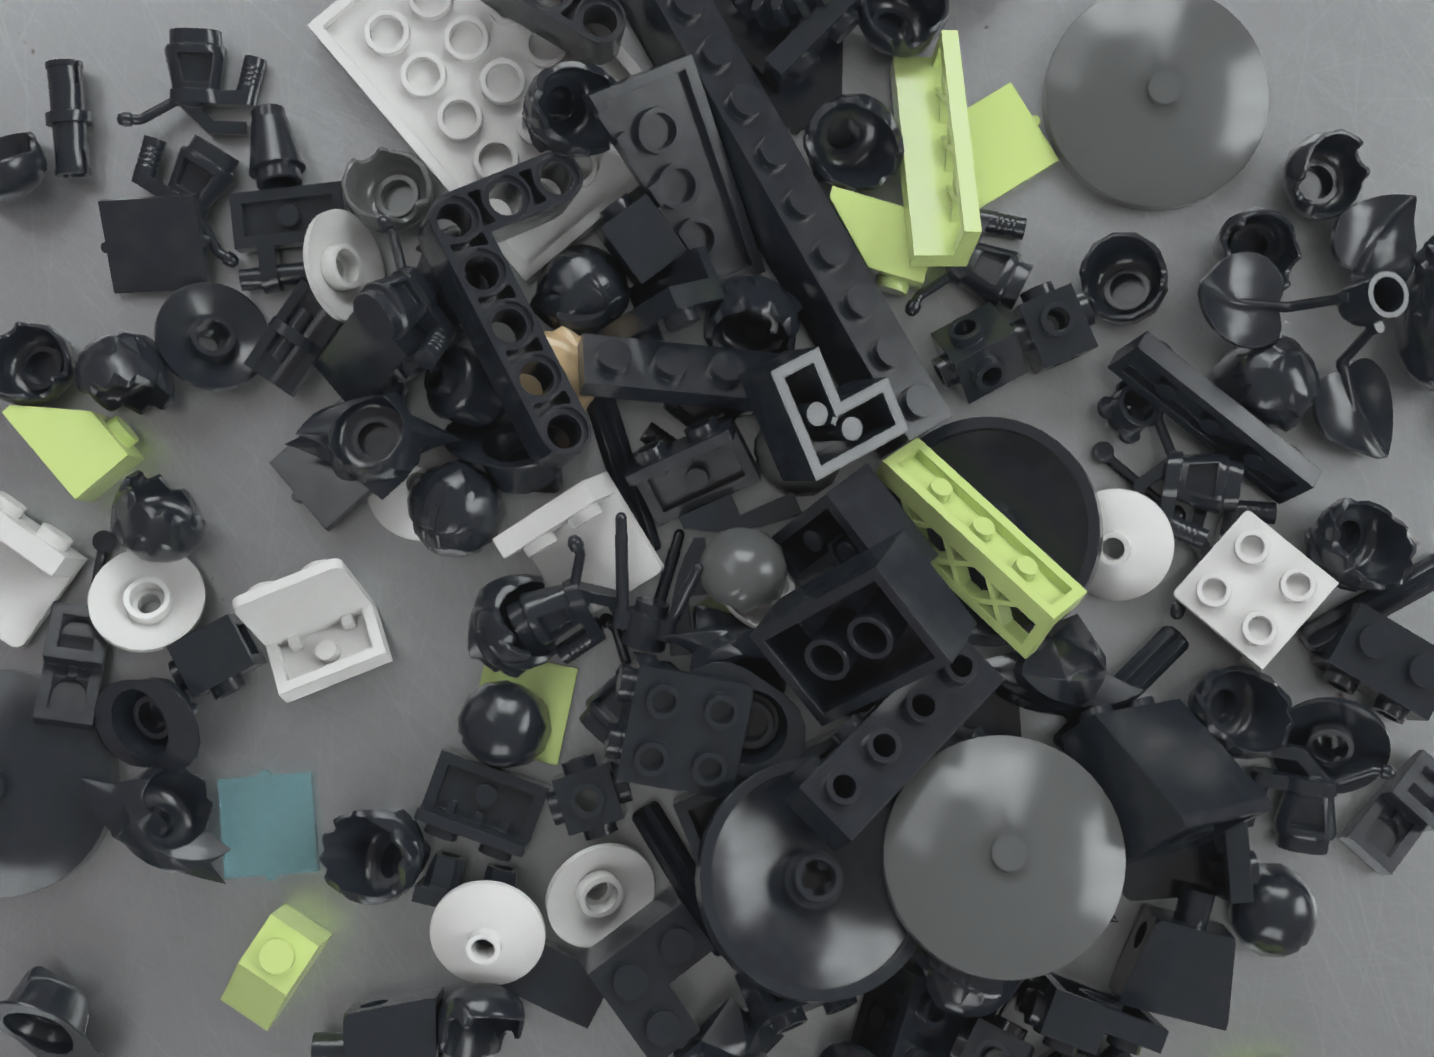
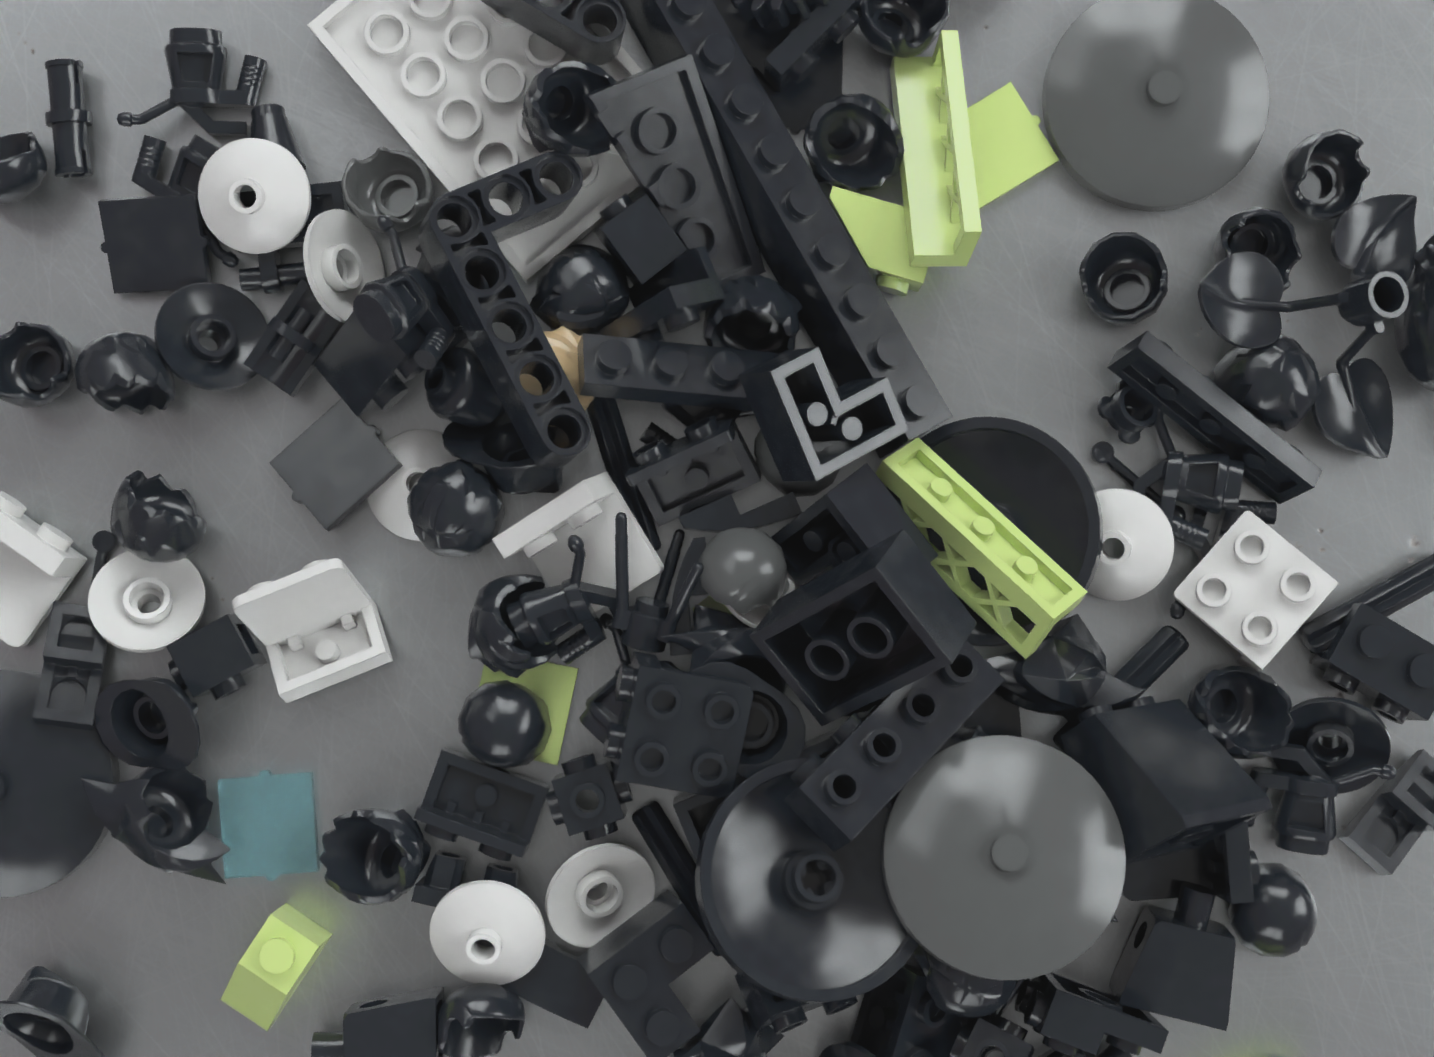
(78, 446): yellowish green slope -> none
(280, 191): none -> white dish
(370, 440): black hair -> none
(978, 353): black brick -> none
(992, 271): black piece -> none
(1072, 323): black brick -> none
(1361, 546): black hair -> none

